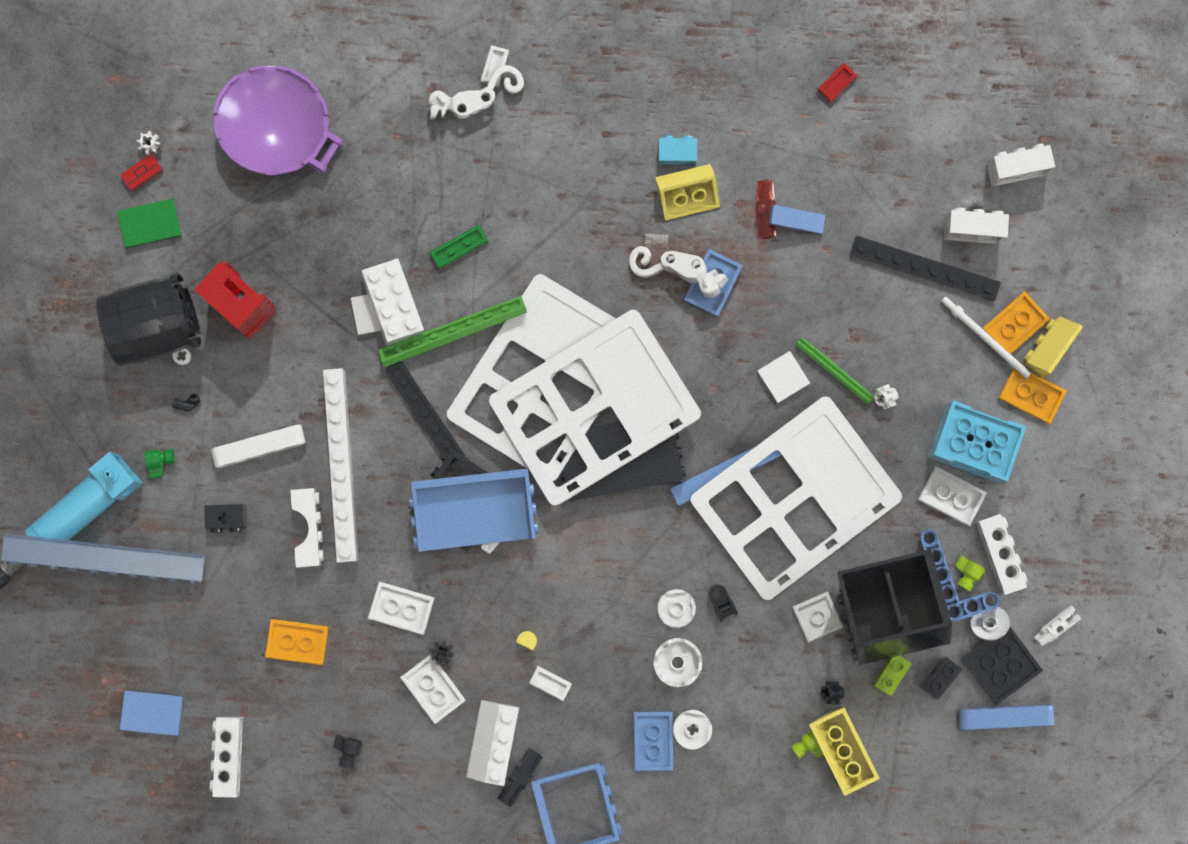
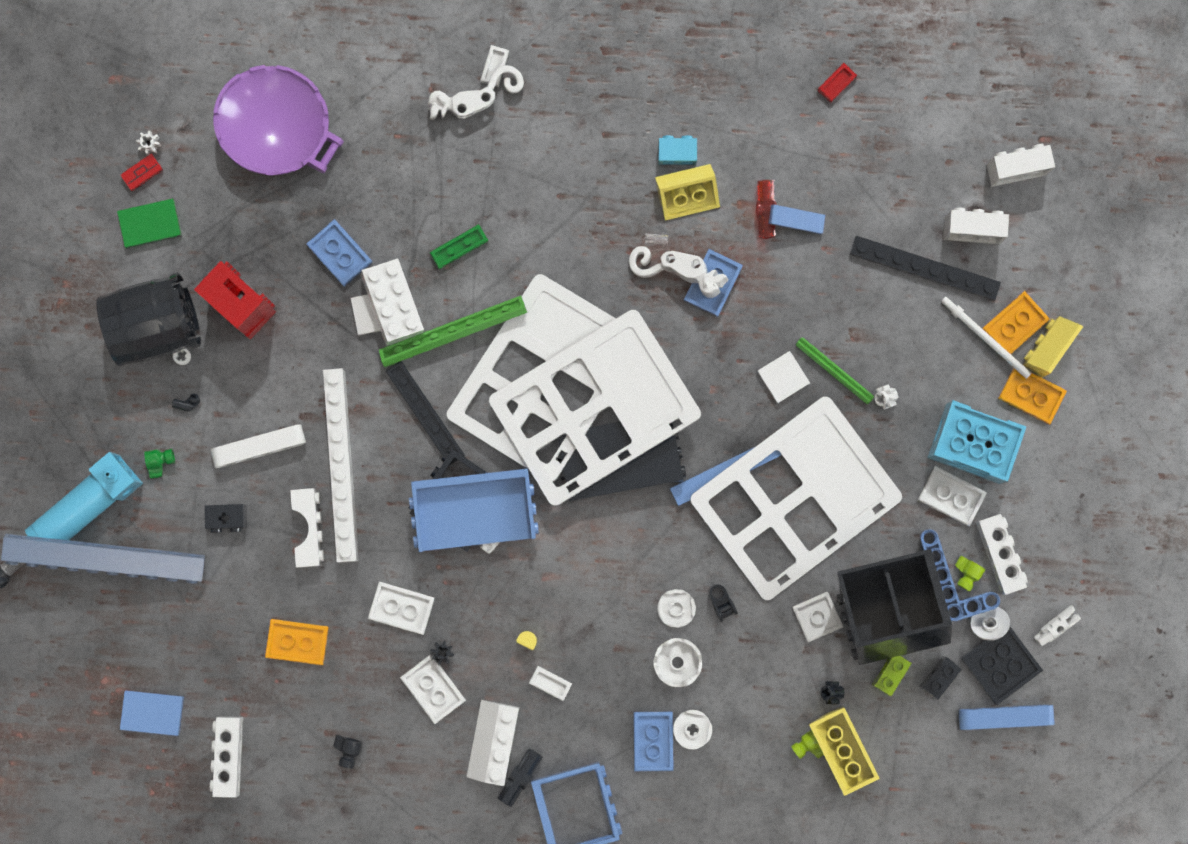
(339, 253): none -> medium blue tile

